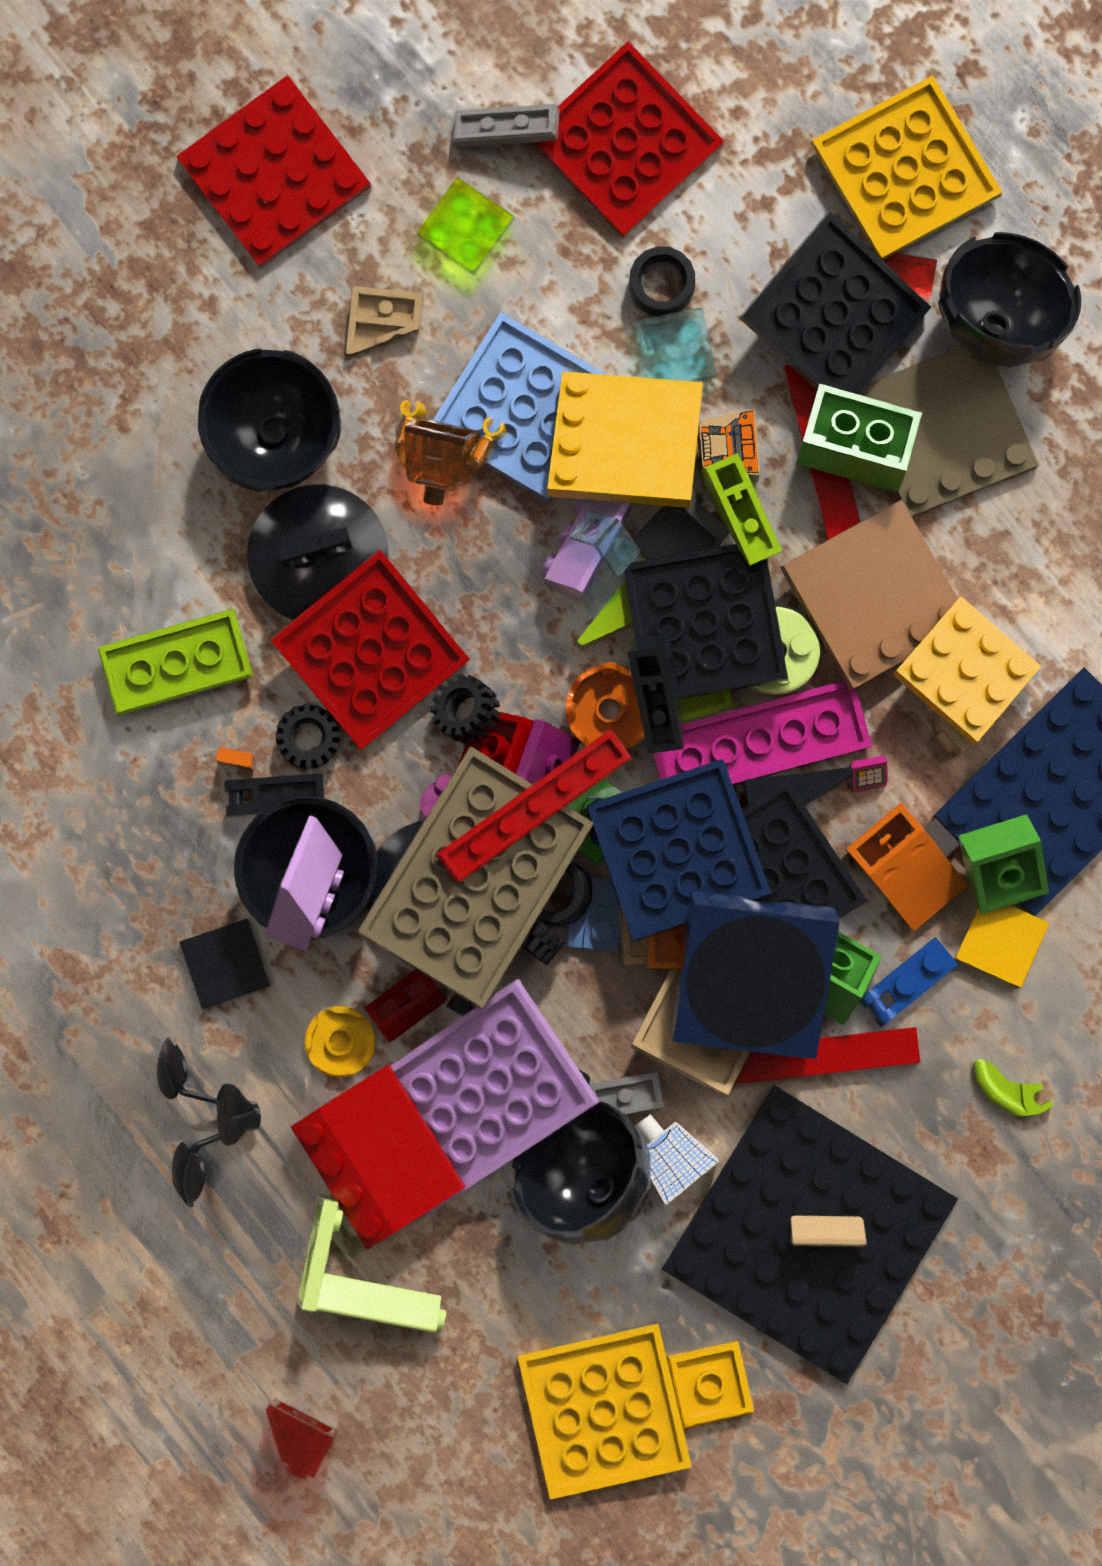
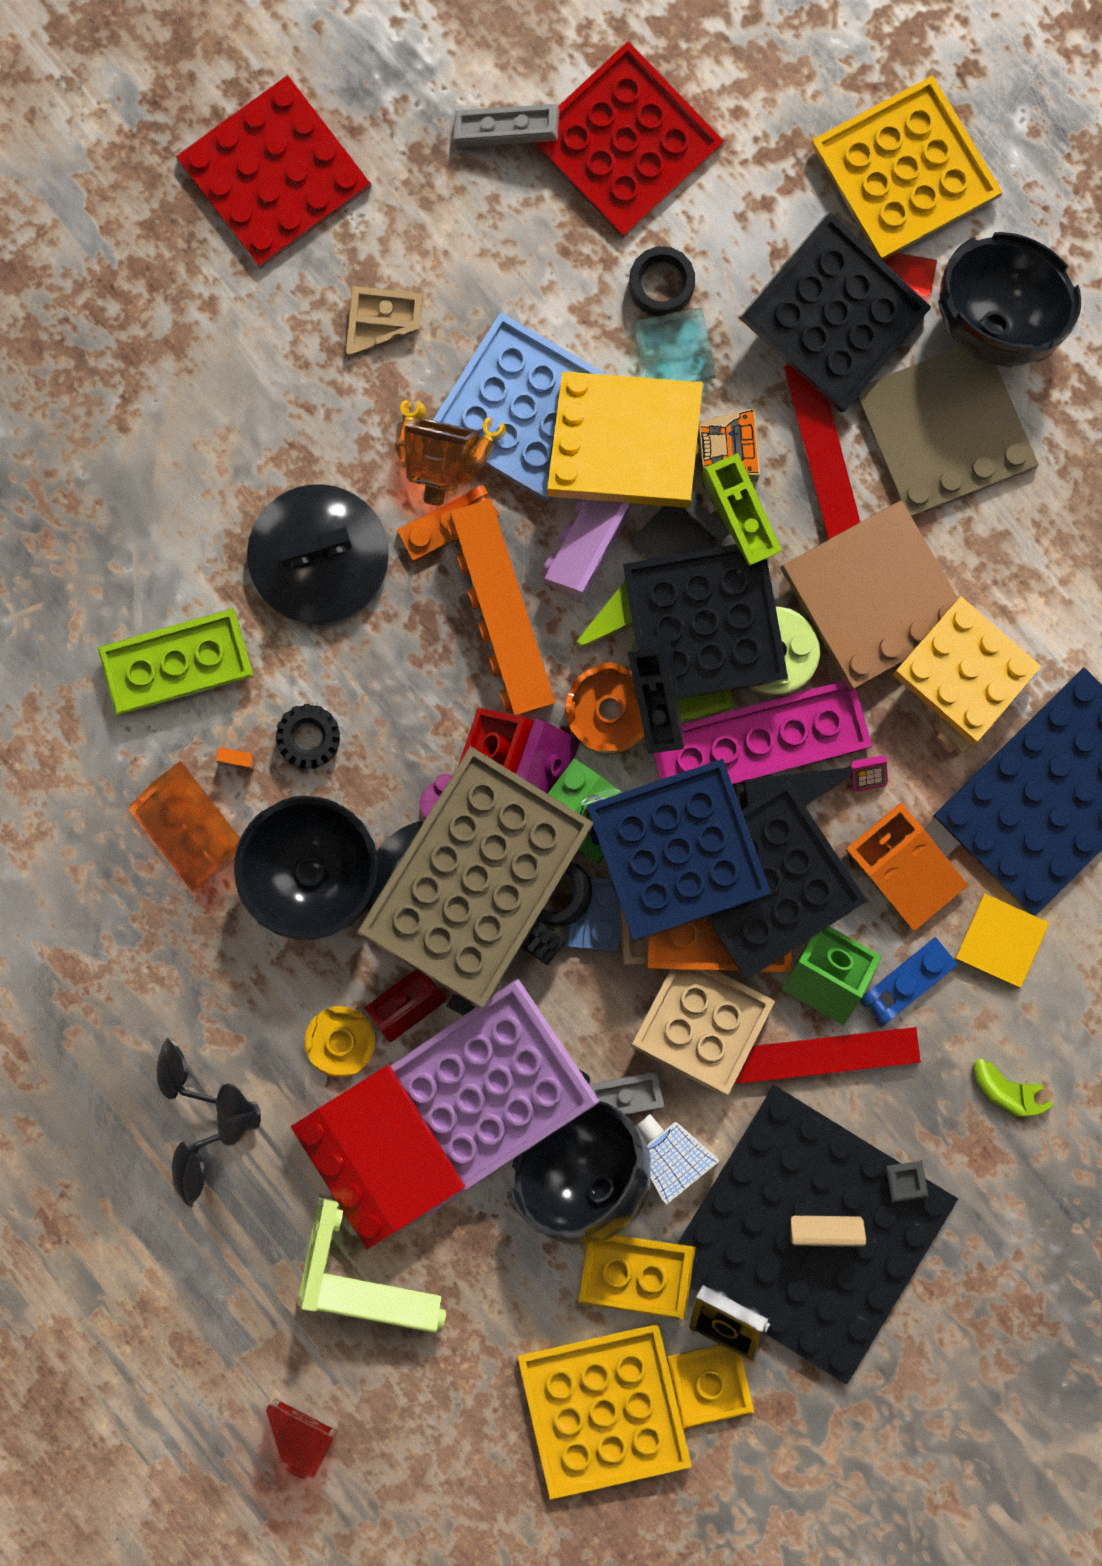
(186, 826): none -> clear orange slope
(225, 964): black tile -> none
(268, 419): black rock -> none
(269, 791): black plate -> none
(306, 888): lavender slope -> none
(369, 649): red plate -> none
(431, 532): none -> orange plate
(451, 699): black tyre -> none
(465, 225): clear neon green plate -> none
(501, 606): none -> orange brick
(533, 806): red tile -> none
(609, 540): clear light blue bracket -> none
(637, 1276): none -> yellow tile
(729, 1323): none -> plate
(754, 975): black tile -> none
(859, 438): bright green slope -> none
(906, 1181): none -> dark grey tile
(1004, 863): bright green slope -> none

